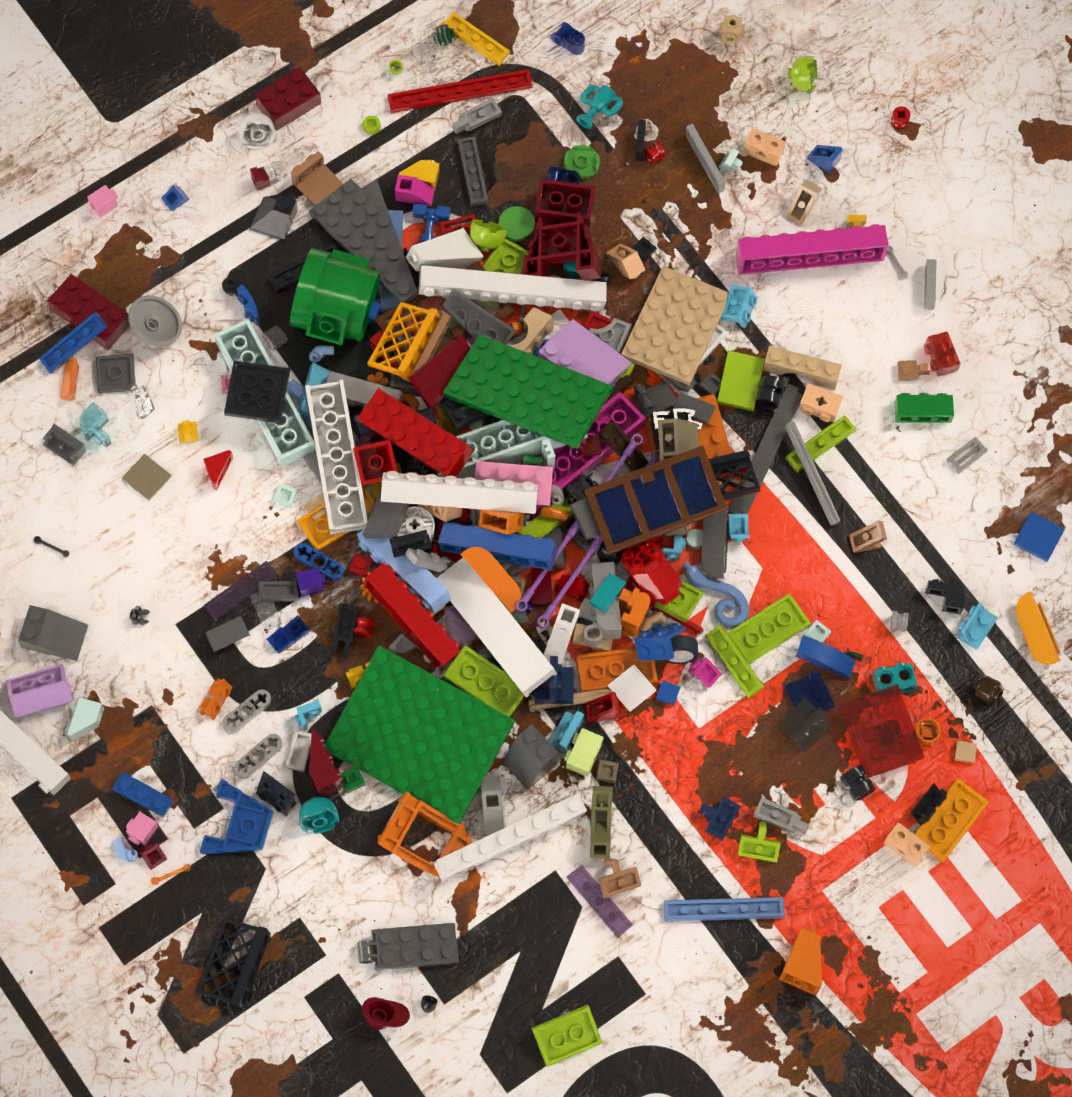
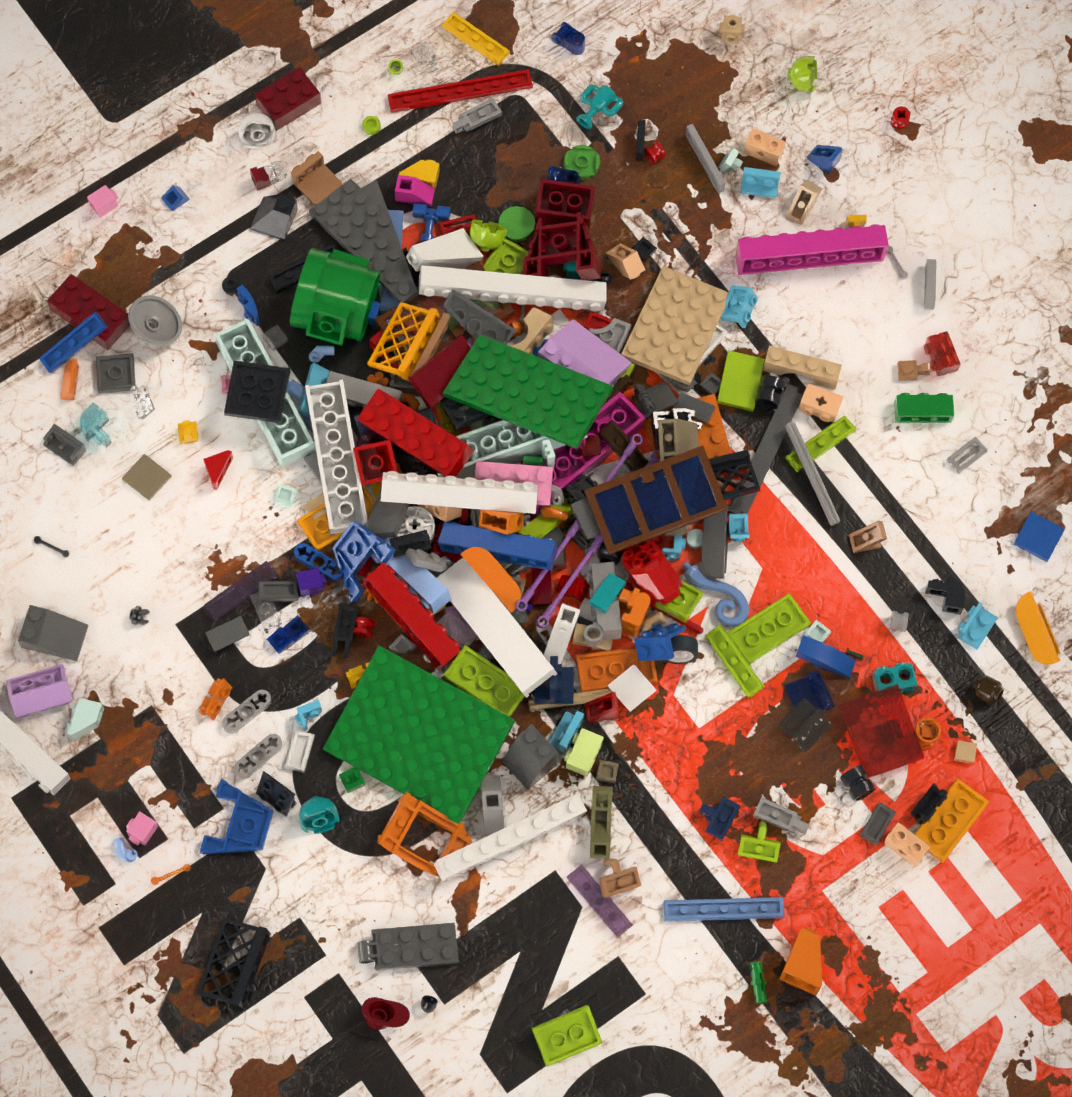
(143, 794): blue plate -> none
(152, 854): dark red slope -> none
(323, 775): dark red slope -> none
(354, 550): none -> blue wing
(443, 35): dark green gear -> none
(472, 171): dark grey tile -> none
(668, 693): blue tile -> none
(704, 671): dark pink bracket -> none
(758, 982): none -> green pin
(760, 182): none -> medium azure bracket
(877, 824): none -> dark grey tile

